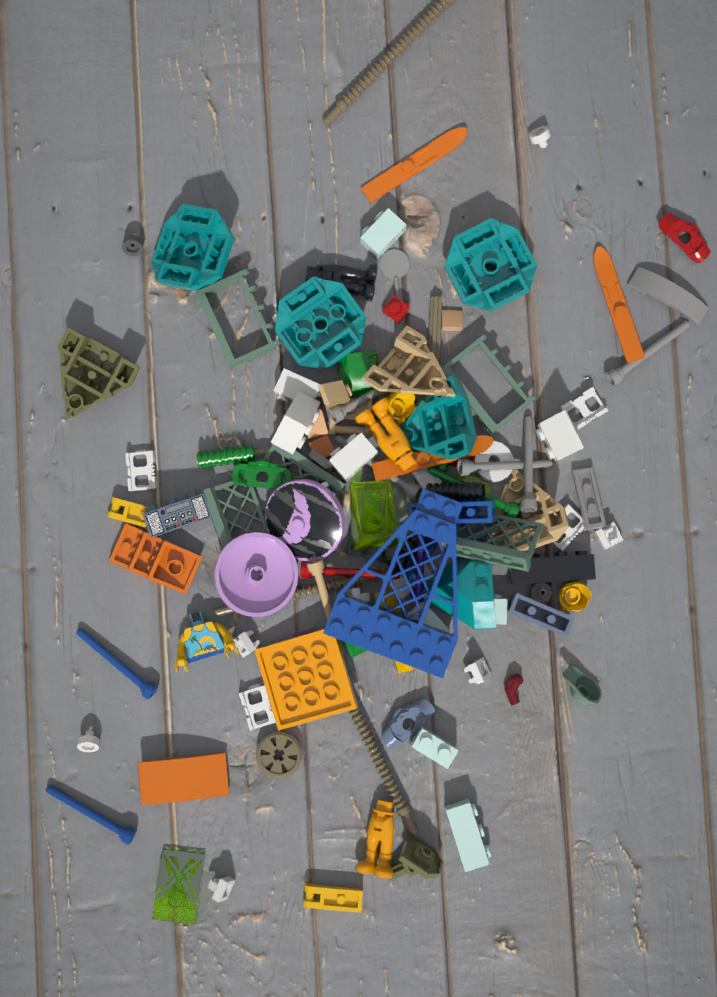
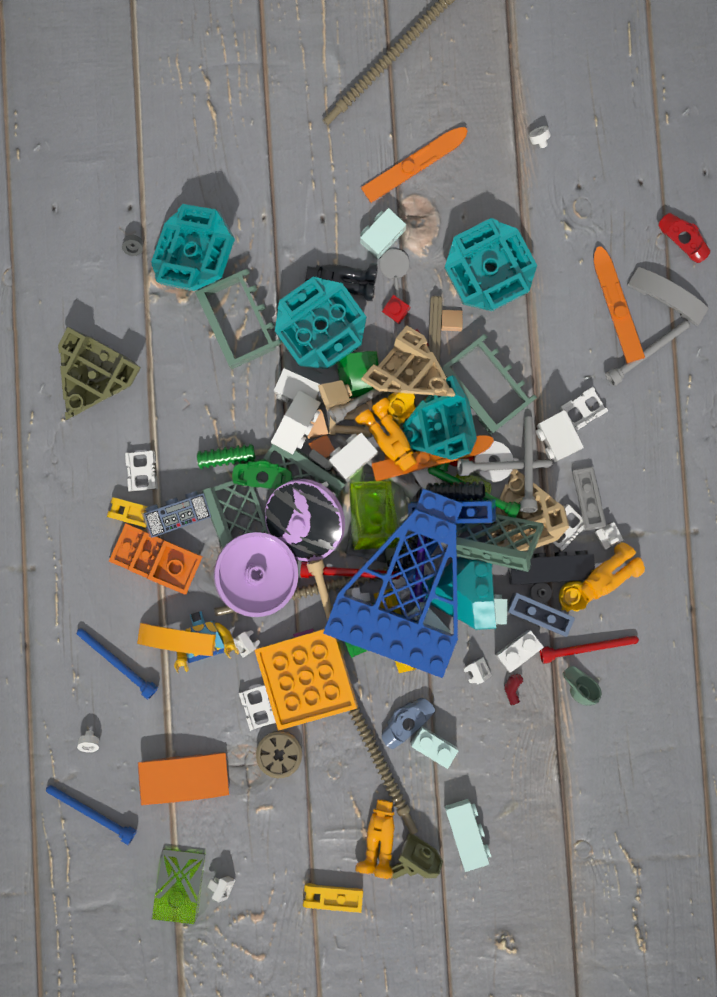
(176, 639): none -> light orange slope
(519, 650): none -> white brick
(548, 654): none -> red piece
(602, 580): none -> light orange piece

